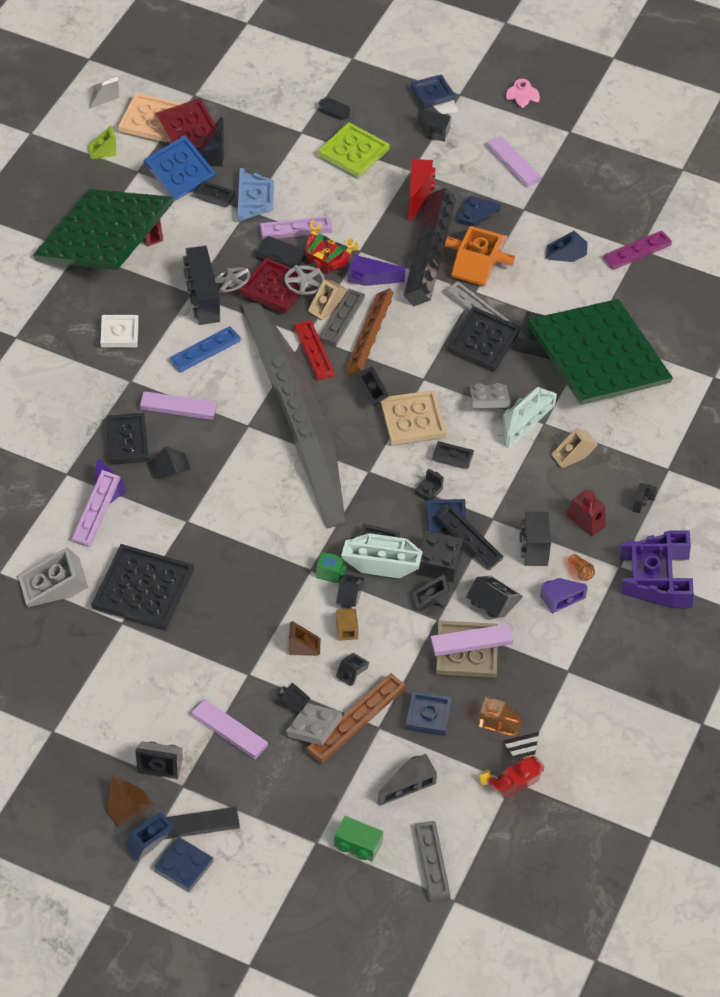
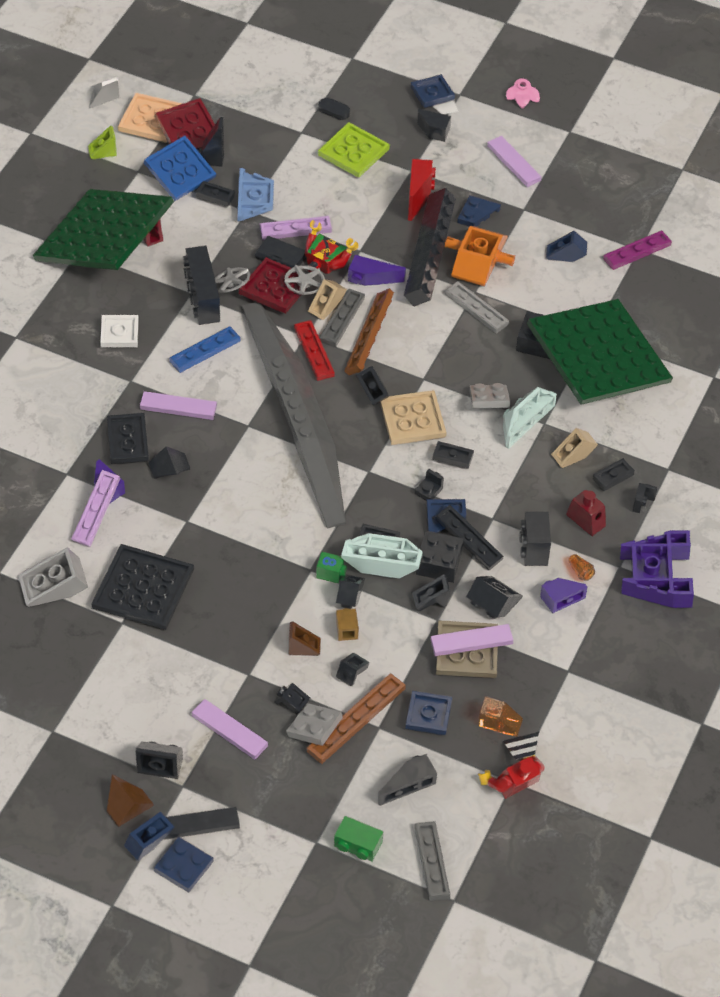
(483, 338): black plate -> none
(613, 474): none -> black plate

